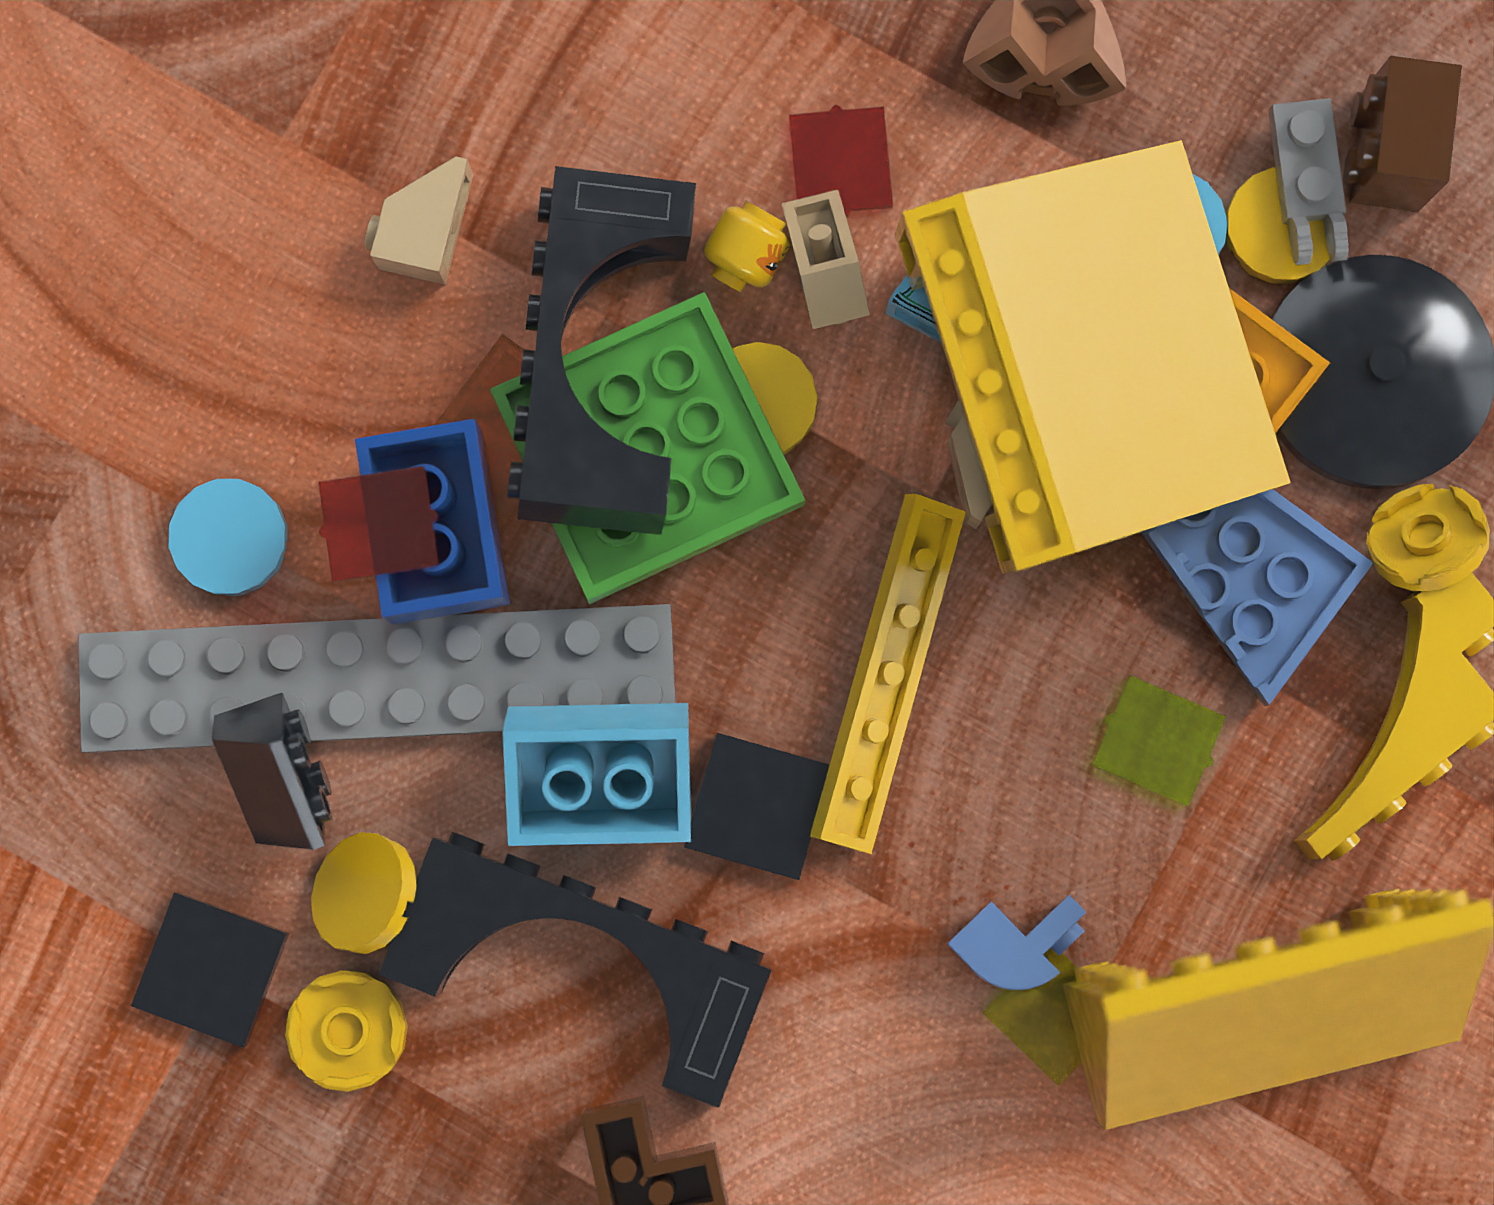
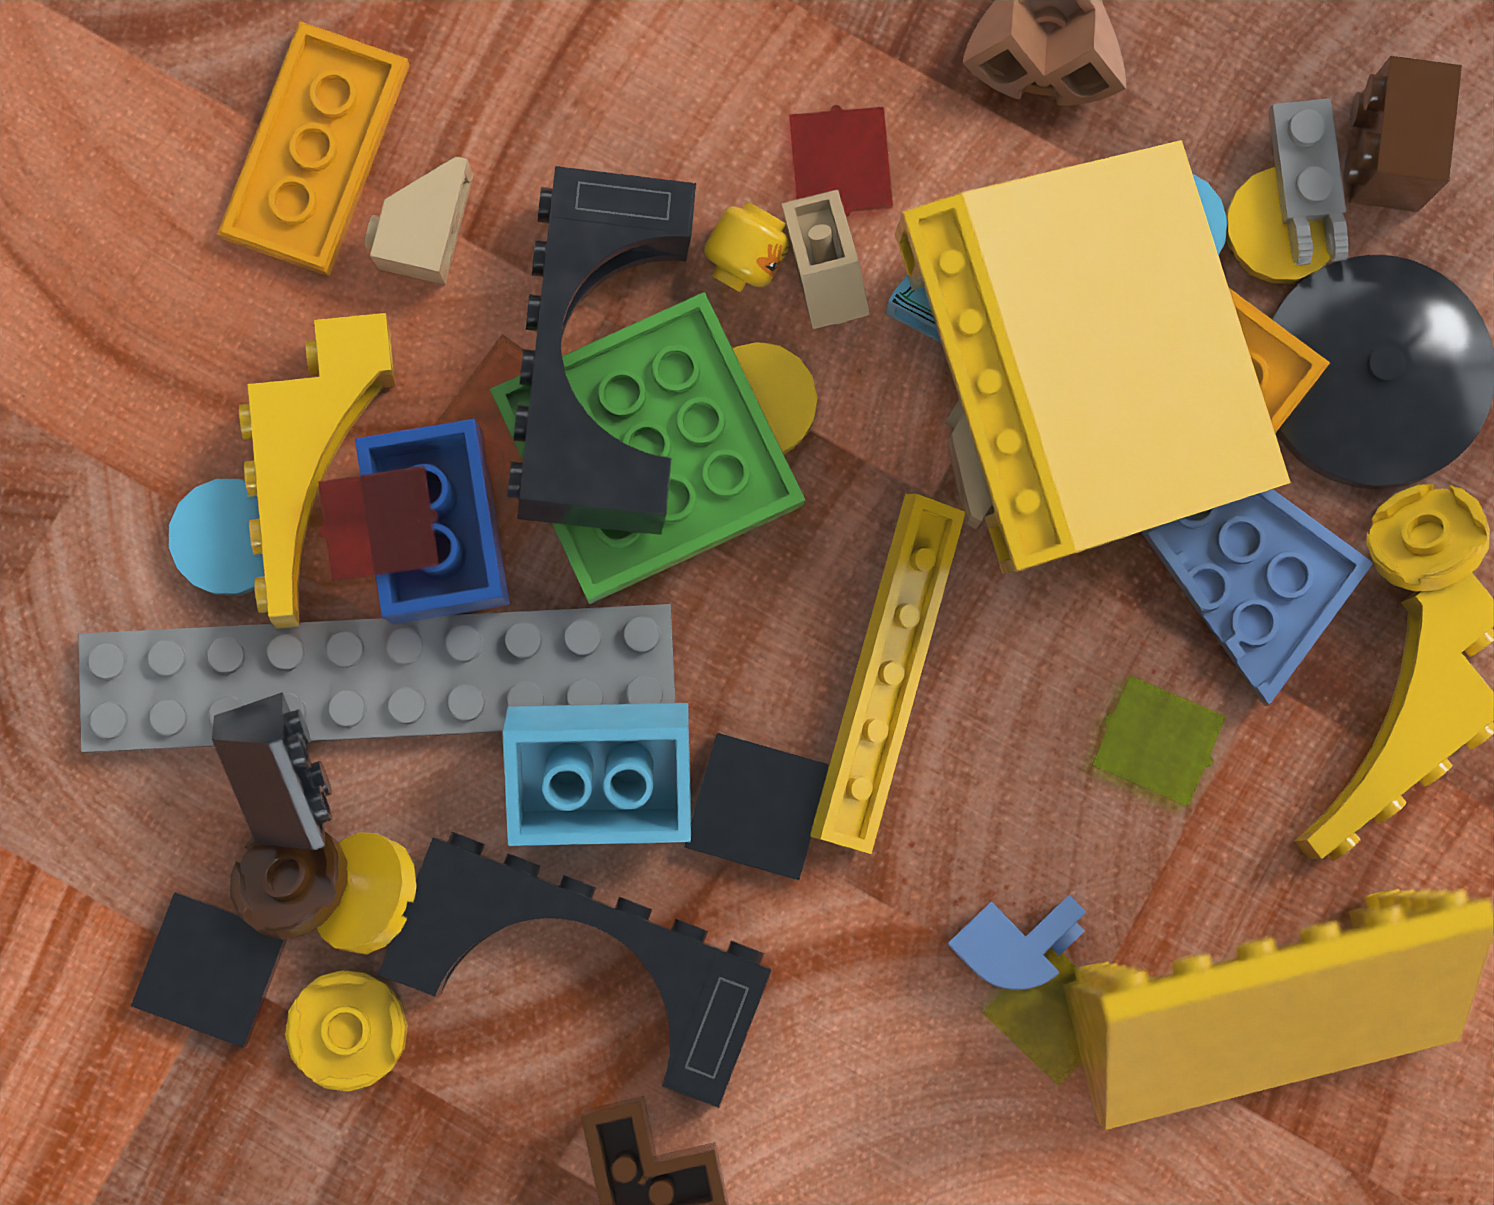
(288, 888): none -> reddish brown tile
(295, 438): none -> yellow arch
(314, 148): none -> light orange tile

